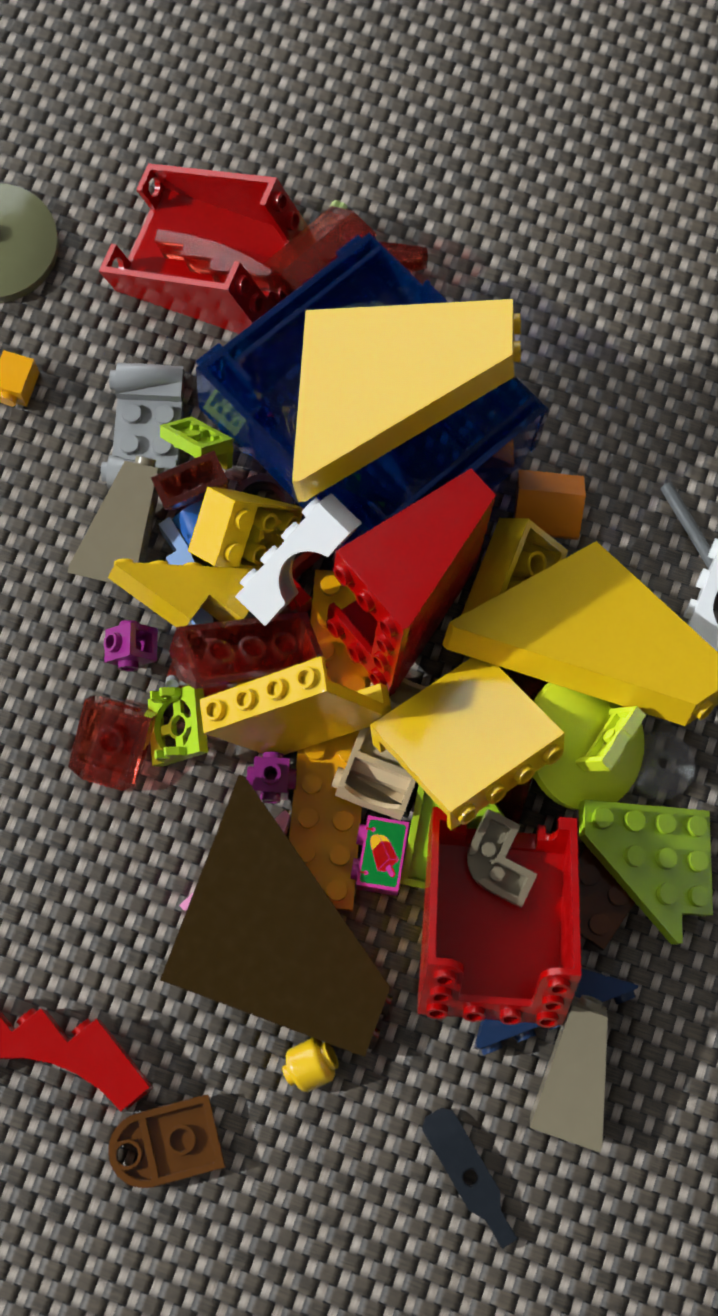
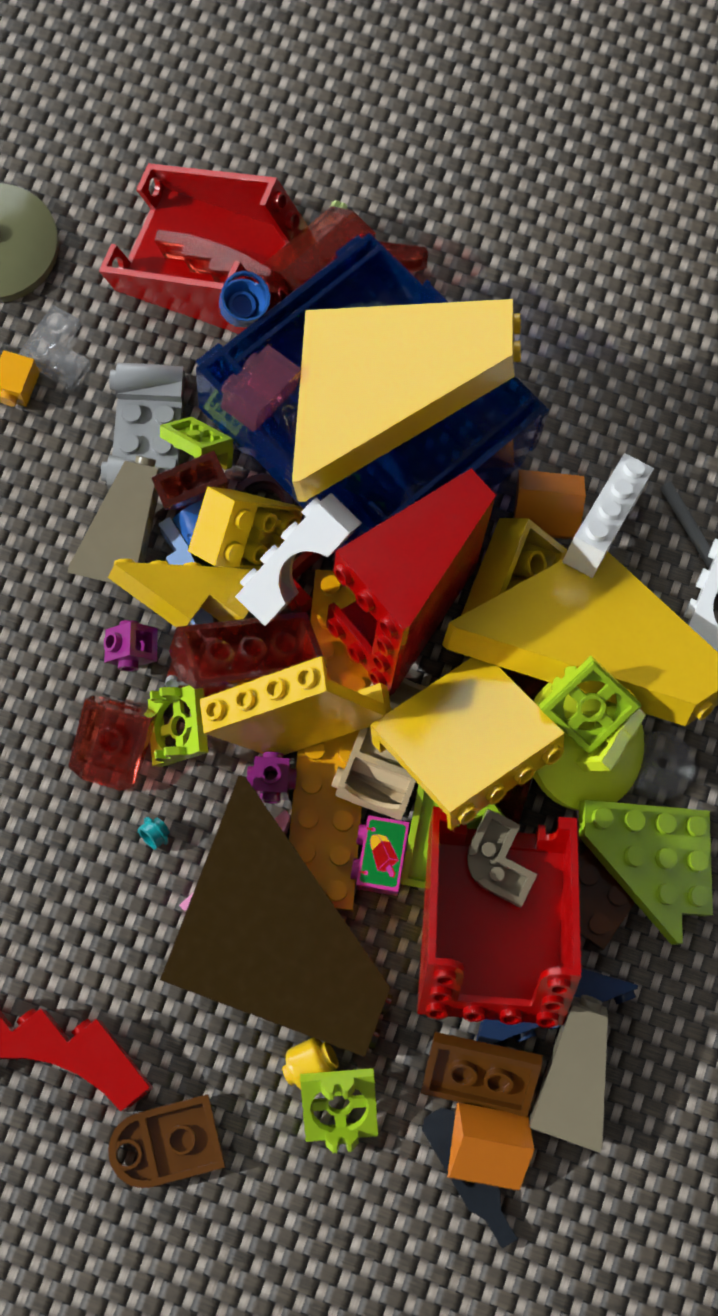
(50, 350): none -> clear plate
(154, 832): none -> teal plate
(244, 300): none -> blue helmet
(259, 387): none -> clear pink brick
(339, 1084): none -> lime piece
(481, 1074): none -> reddish brown plate
(490, 1147): none -> orange slope
(605, 722): none -> lime piece
(607, 515): none -> white arch

